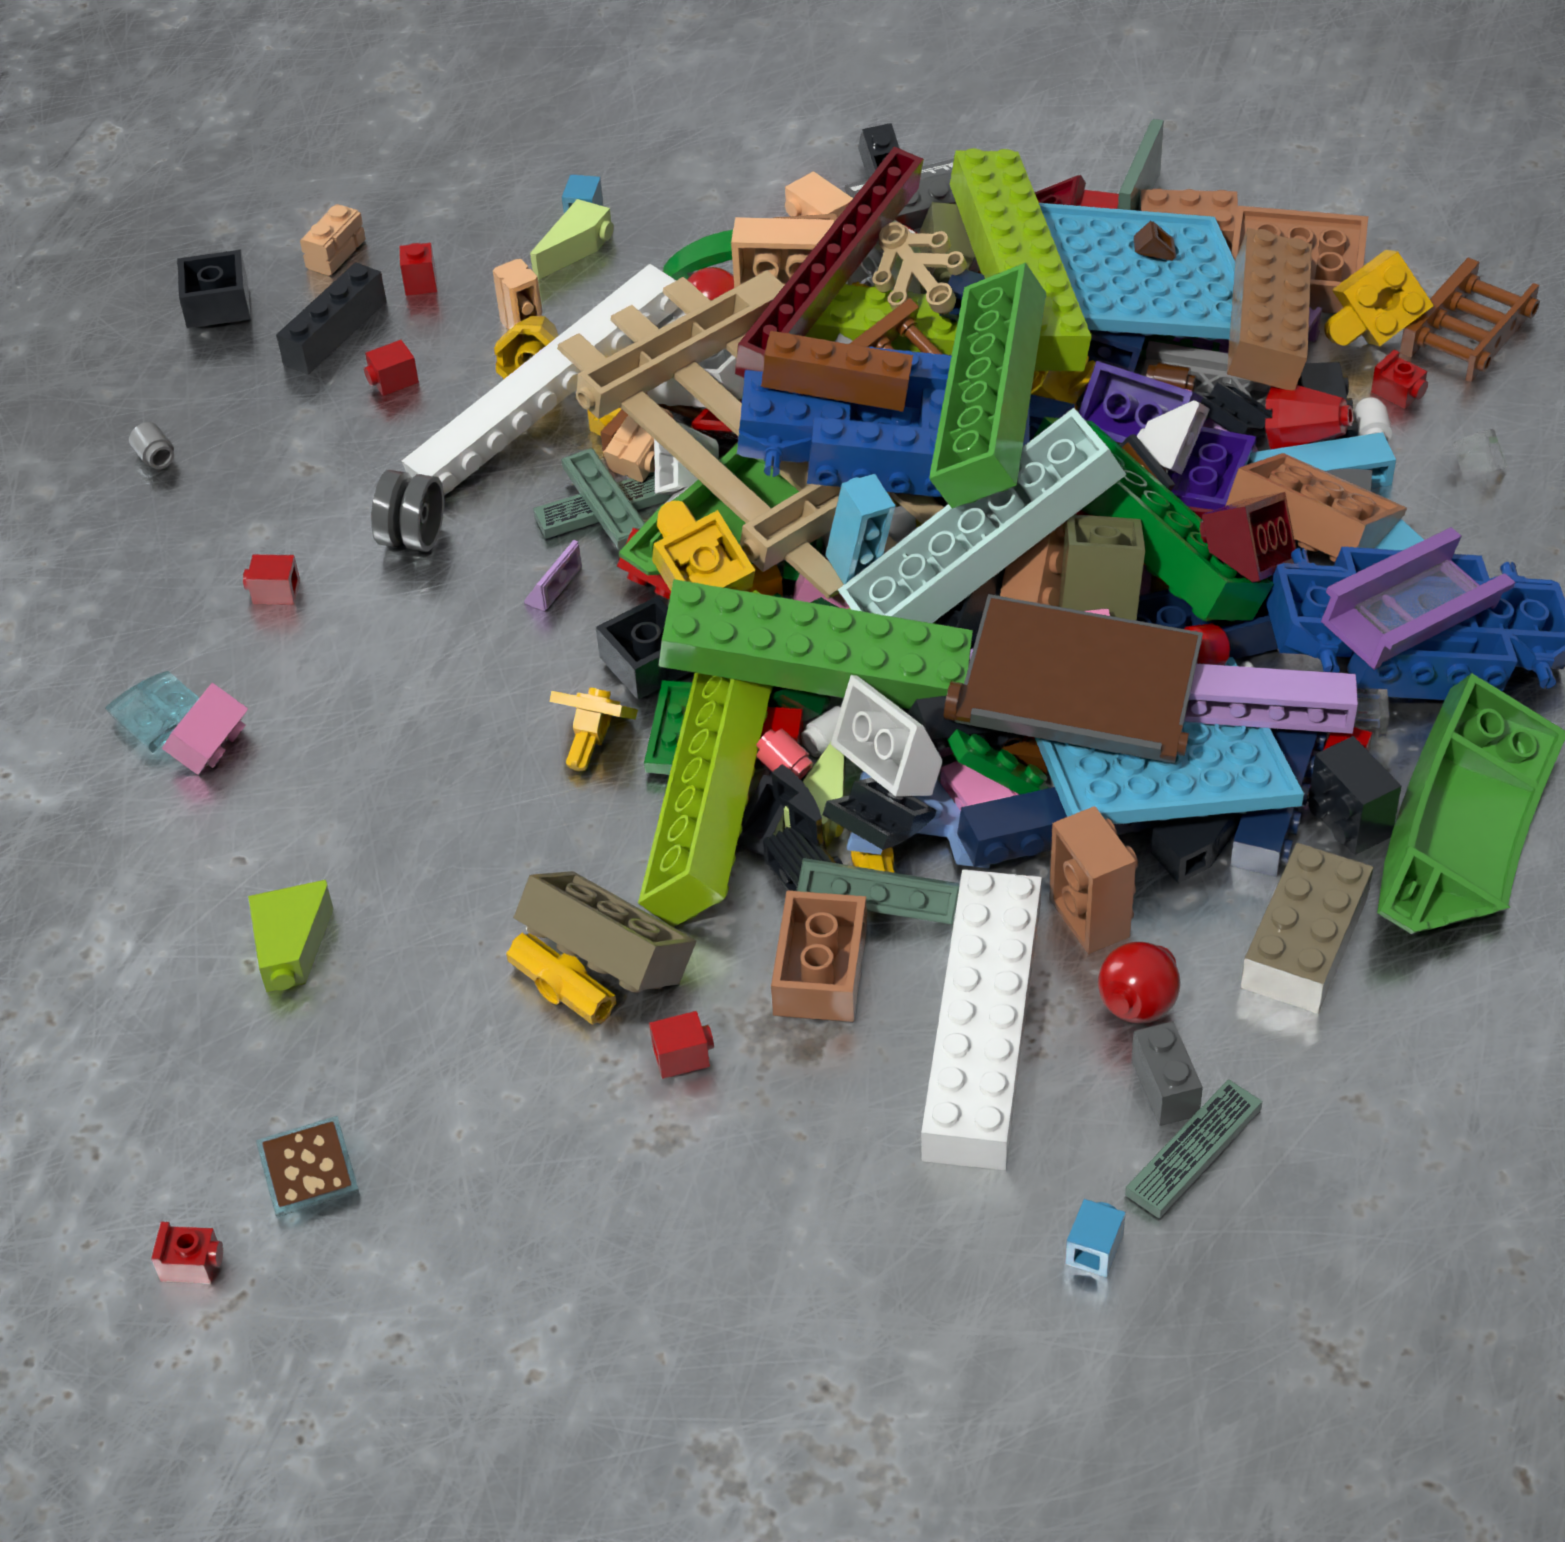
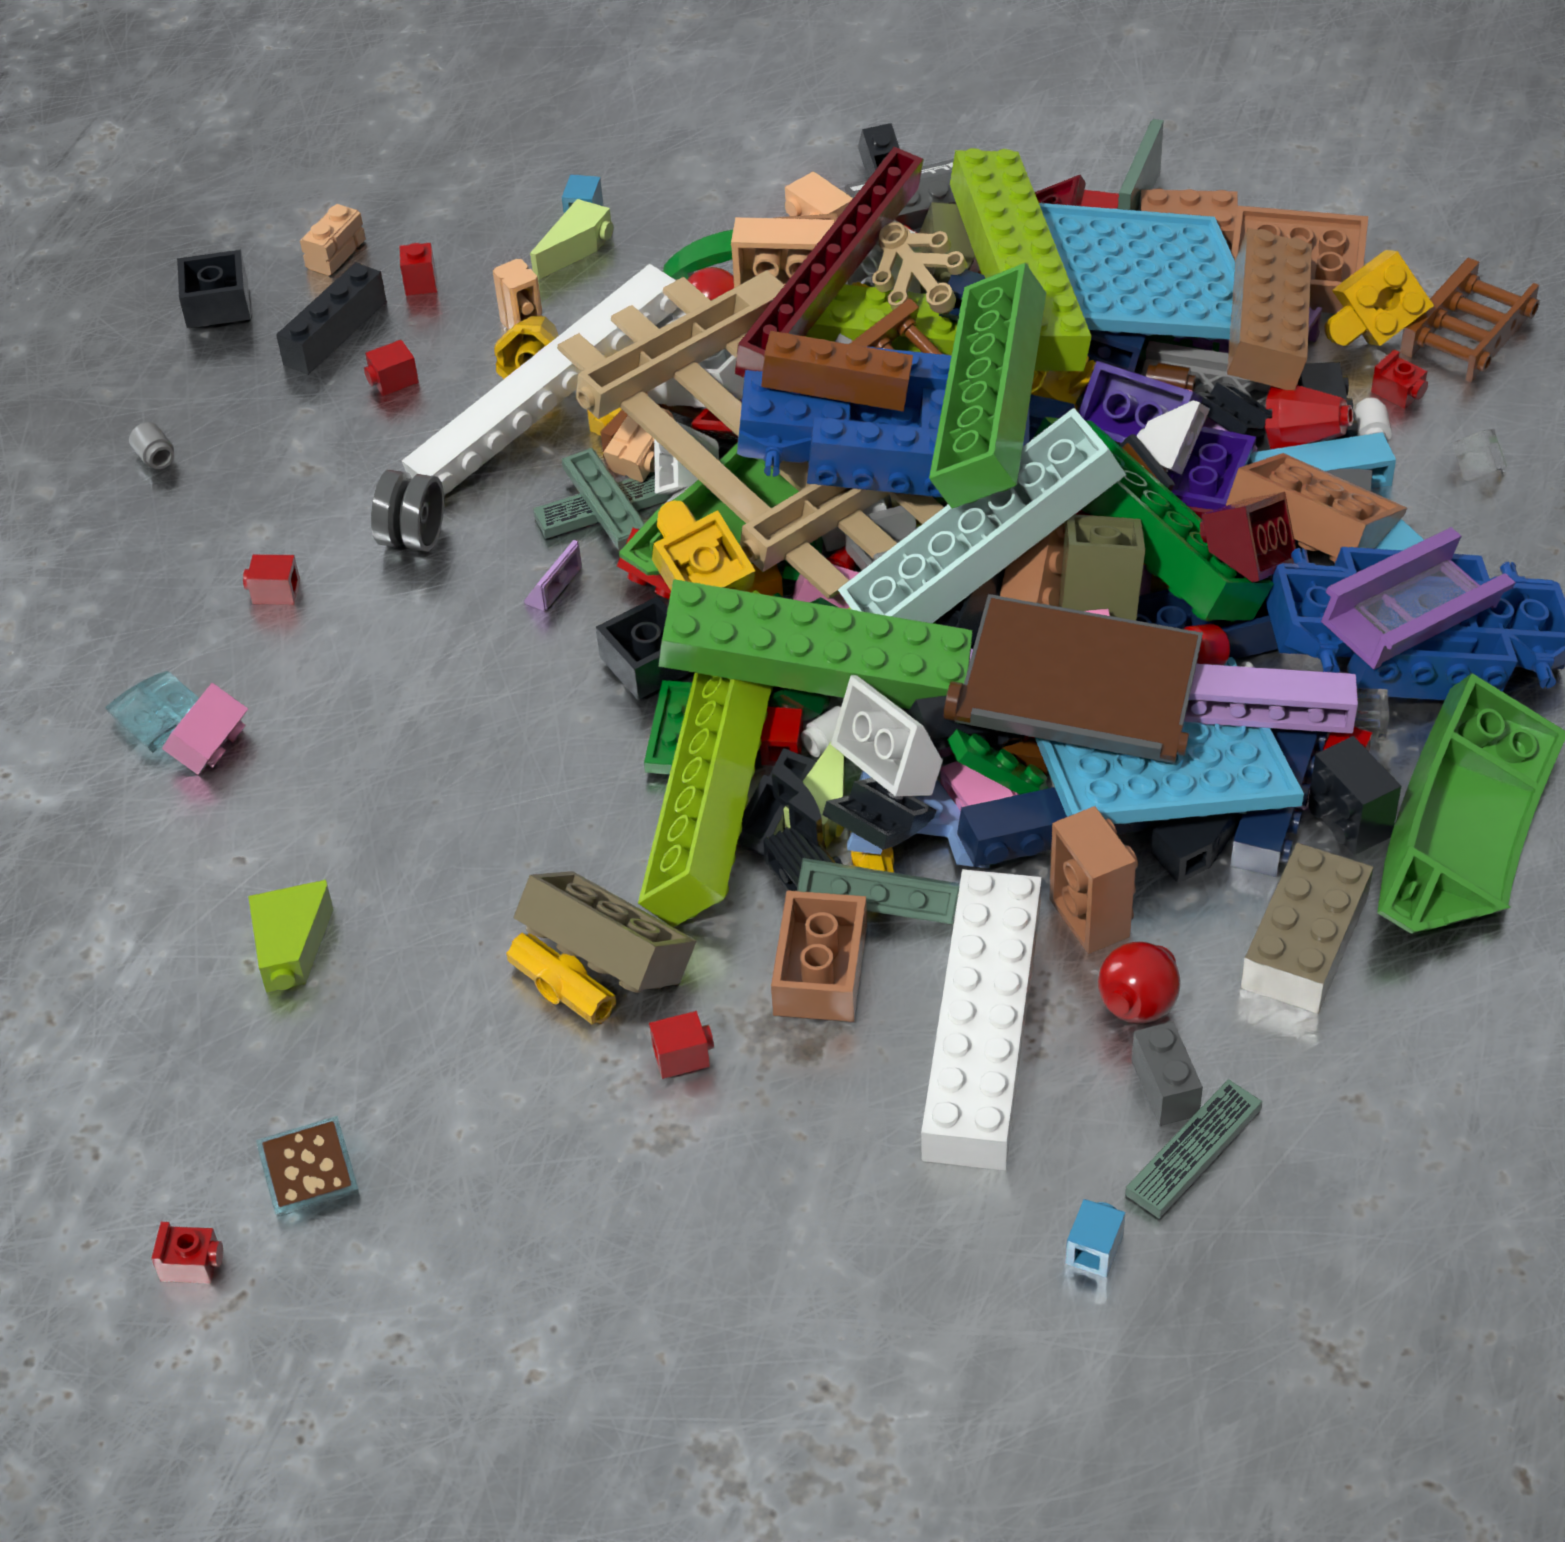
(590, 722): yellow piece -> none
(780, 749): coral brick -> none
(859, 526): medium azure brick -> none
(1154, 242): reddish brown slope -> none

